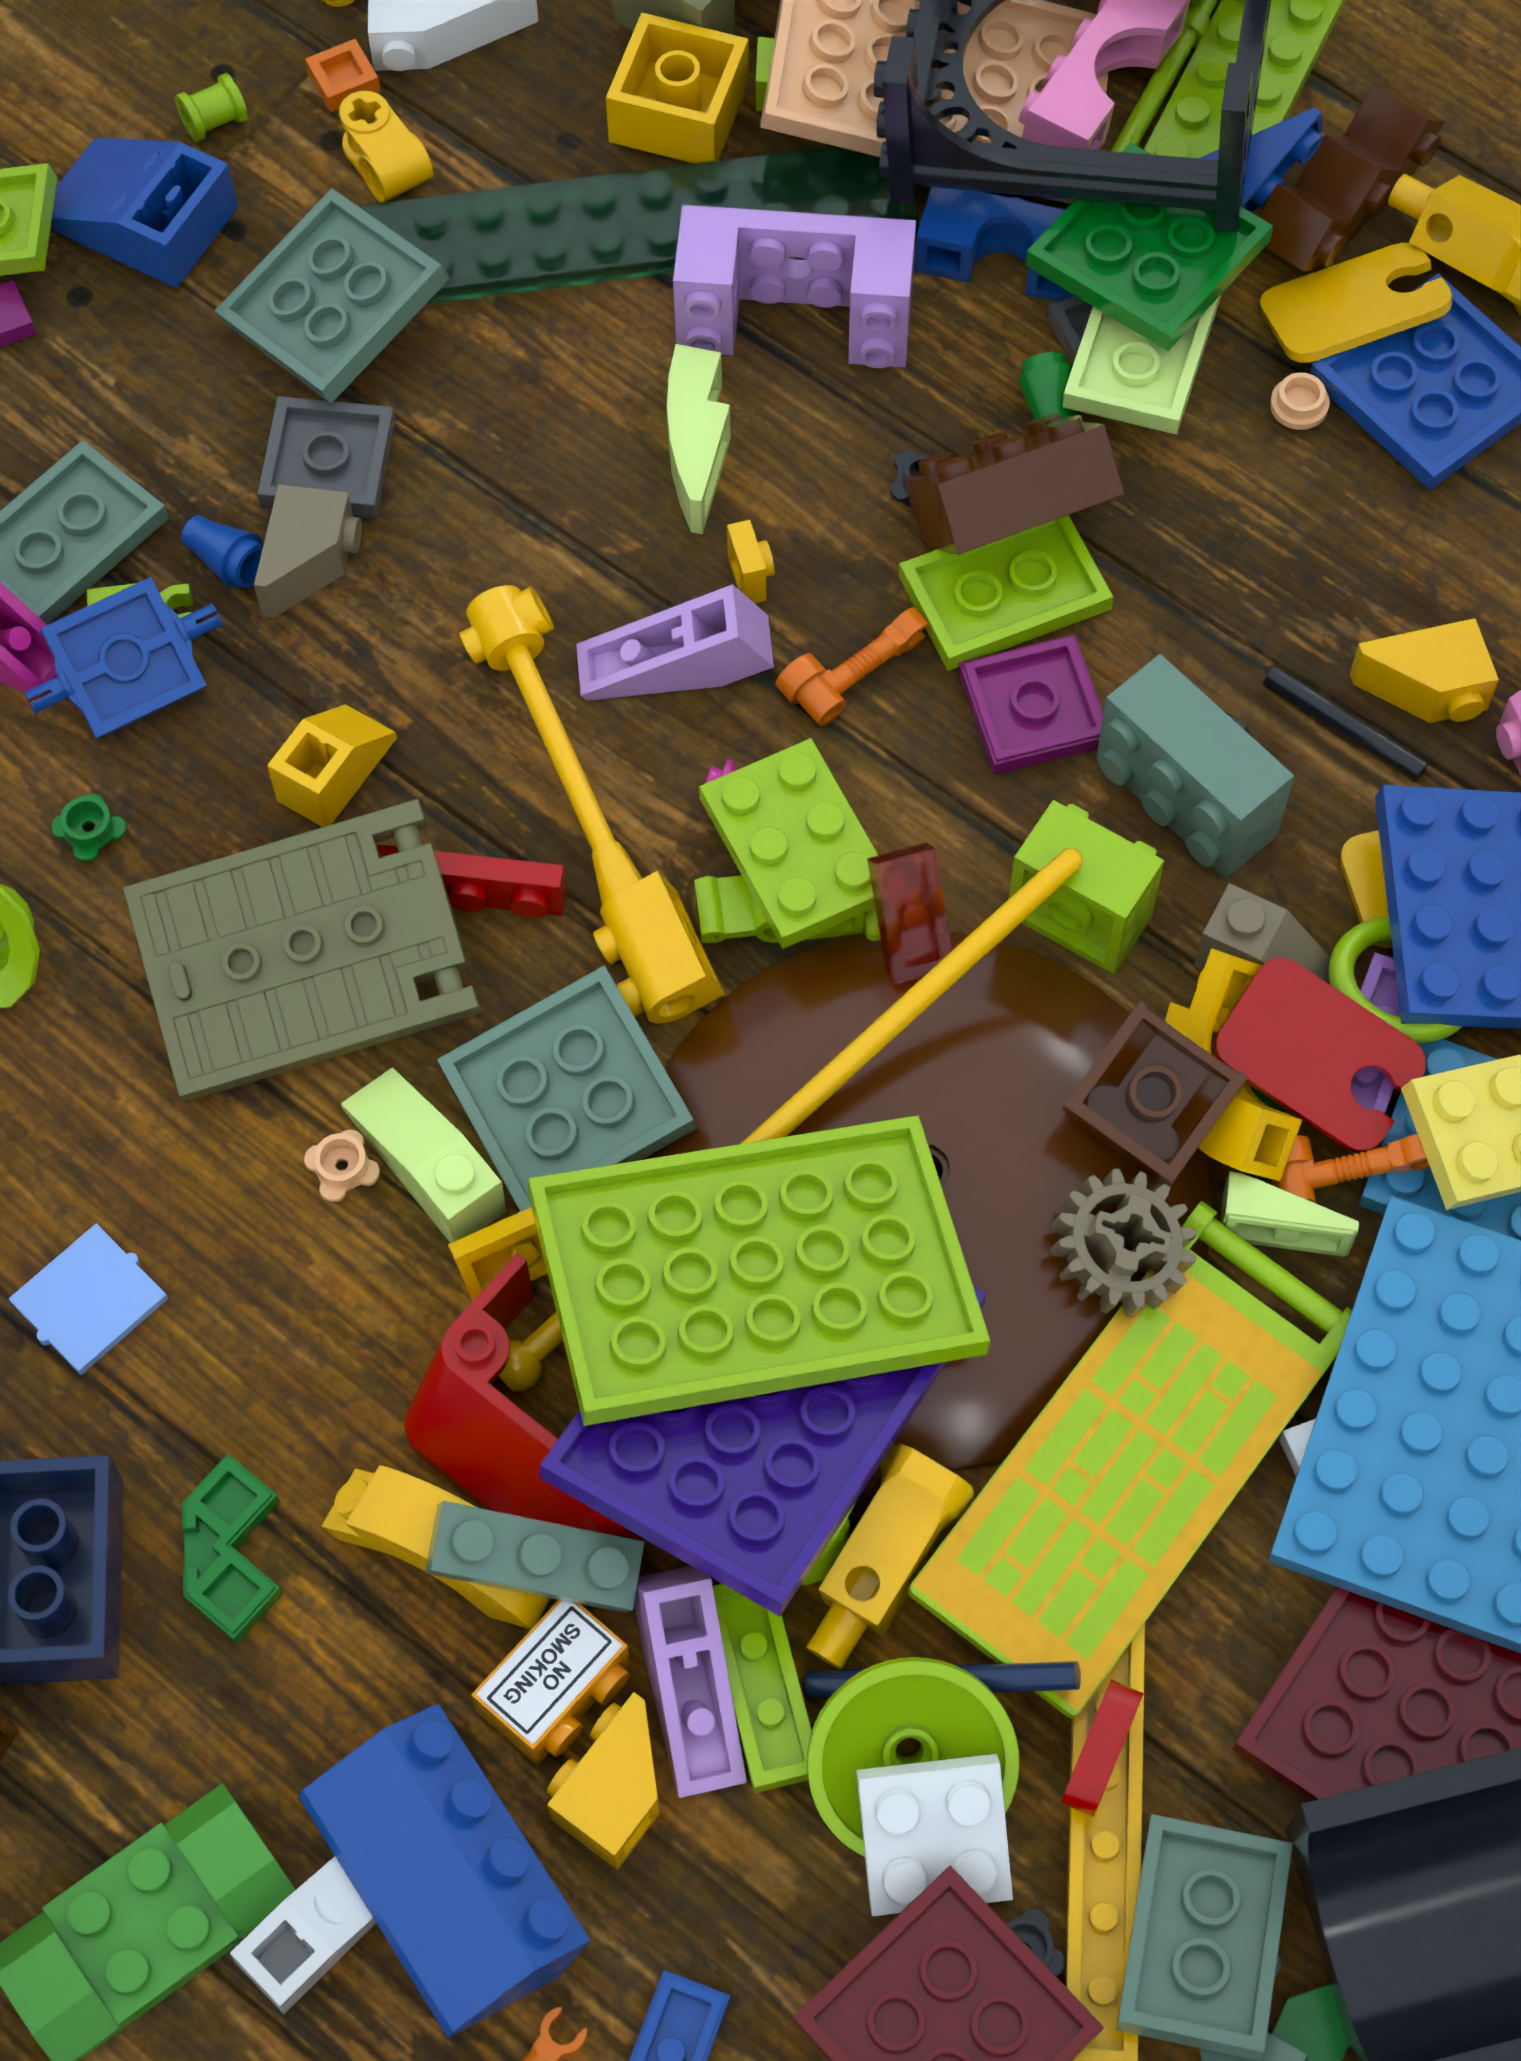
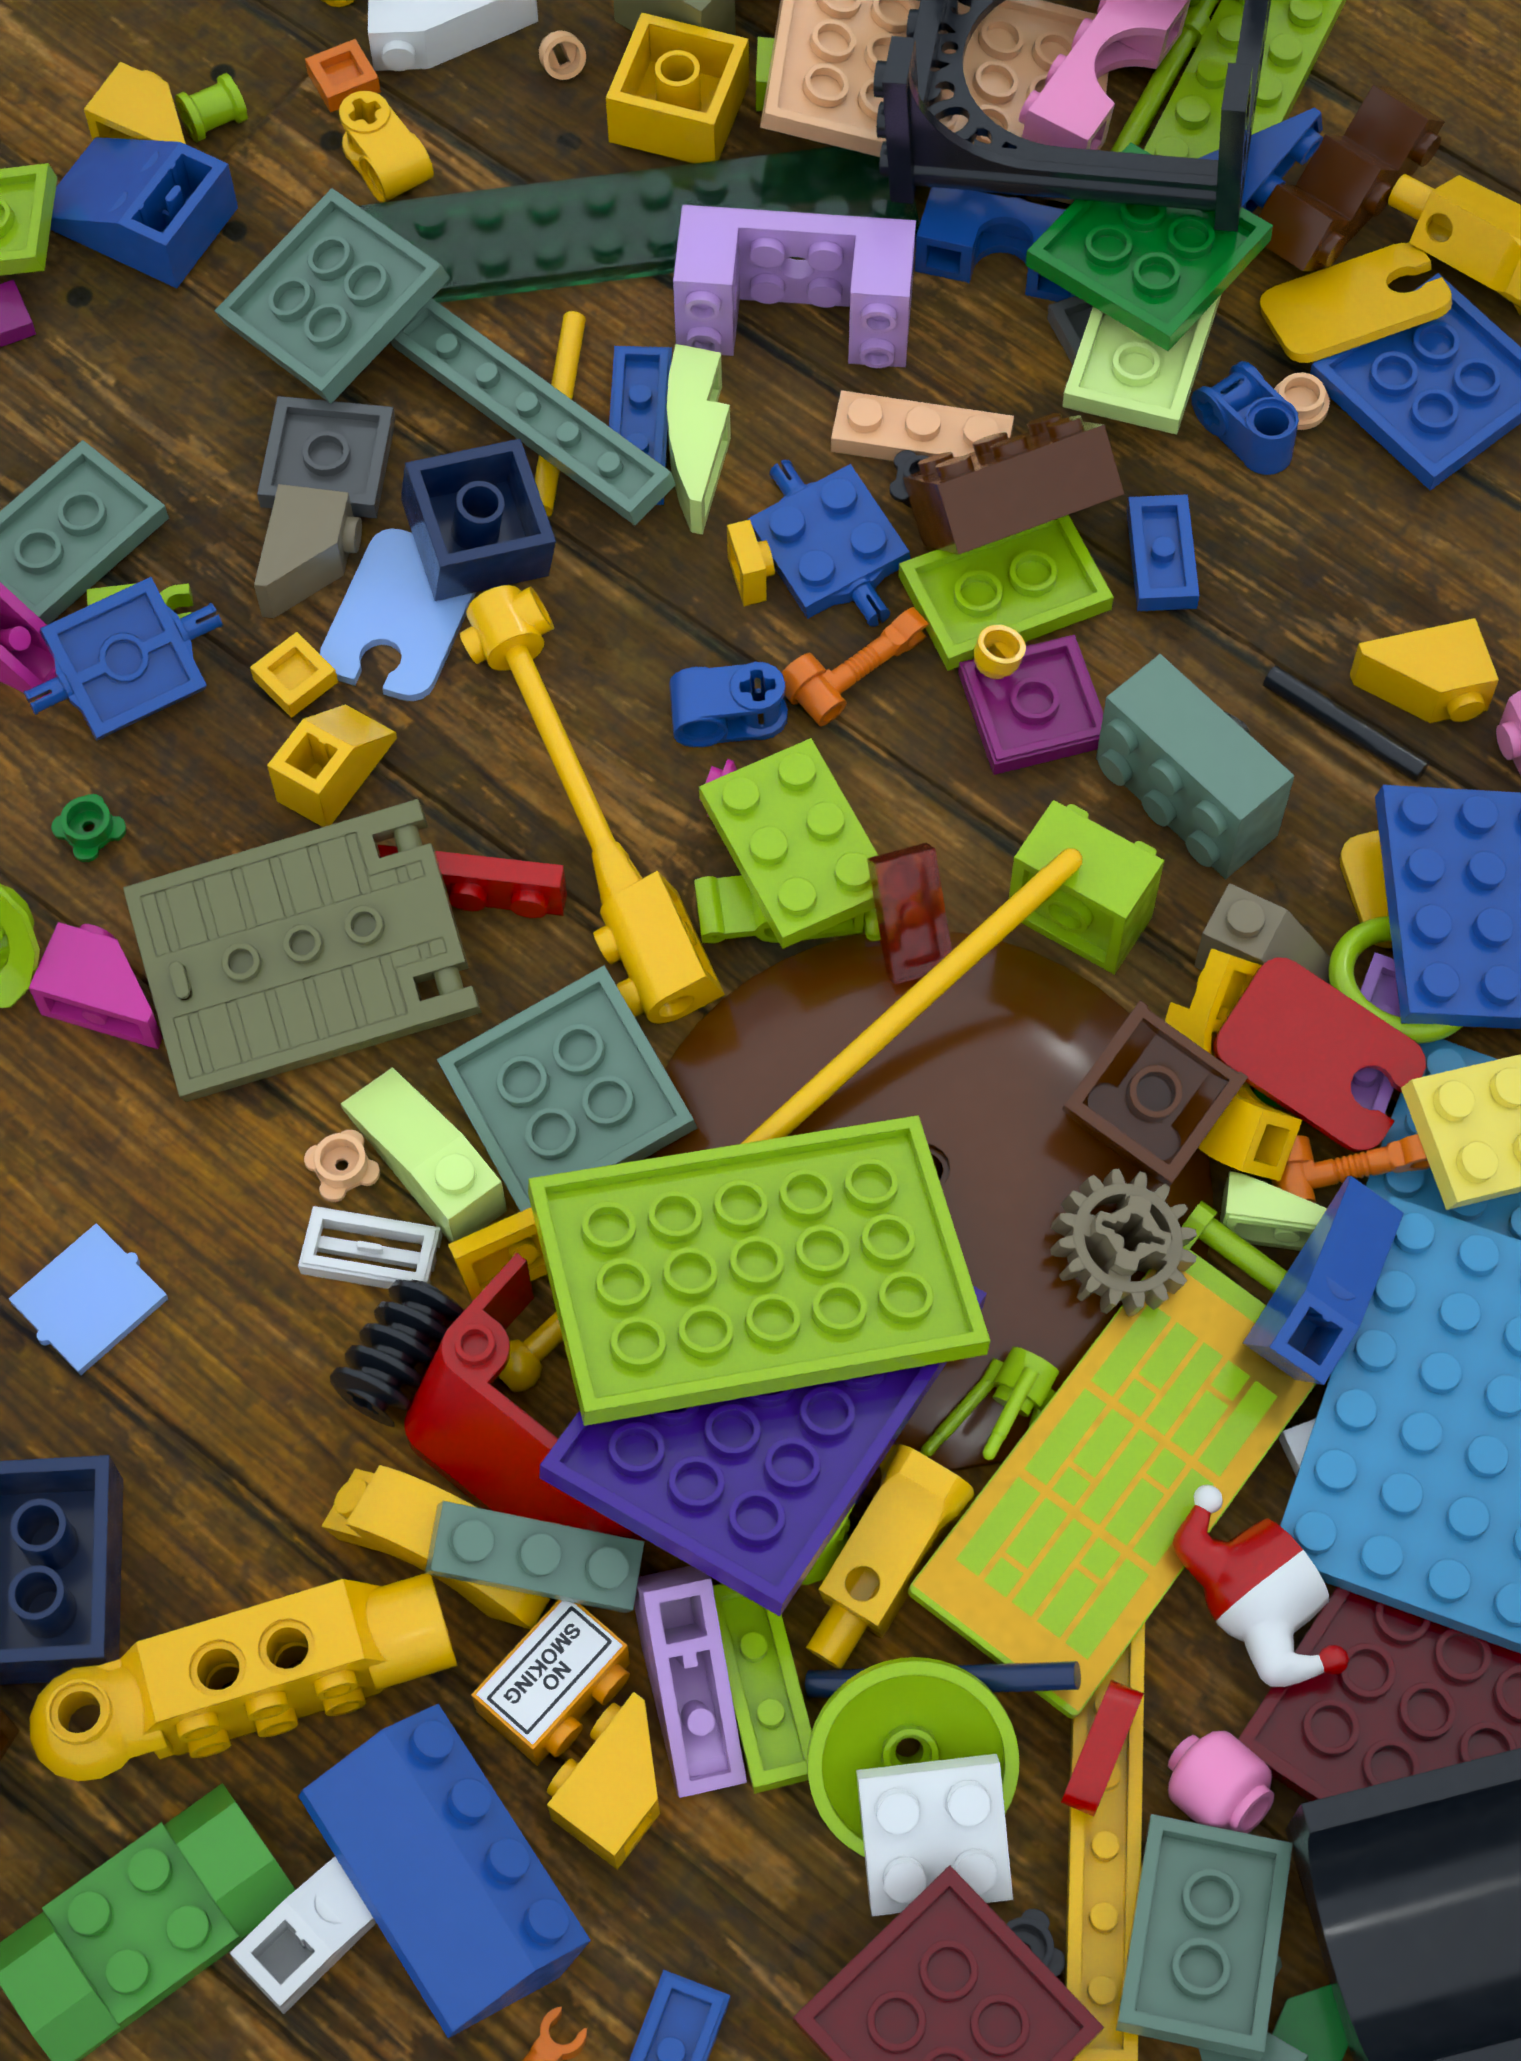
(93, 986): none -> dark pink slope
(133, 107): none -> yellow slope
(168, 1686): none -> yellow brick
(214, 1524): green tile -> none
(225, 550): blue cone -> none
(294, 674): none -> yellow plate
(374, 1226): none -> white tile
(394, 608): none -> light blue piece
(394, 1349): none -> black piece
(477, 519): none -> dark blue brick
(534, 412): none -> sand green plate
(563, 380): none -> yellow bar
(572, 49): none -> light nougat hinge
(640, 398): none -> blue tile
(678, 649): lavender slope -> none
(724, 705): none -> blue piece
(830, 541): none -> blue plate
(887, 426): none -> light nougat plate
(1004, 654): none -> yellow hinge
(1021, 1385): none -> lime plant
(1044, 384): green cone -> none
(1162, 553): none -> blue plate
(1220, 1782): none -> bright pink head
(1249, 419): none -> blue piece
(1258, 1591): none -> piece
(1327, 1286): none -> blue slope

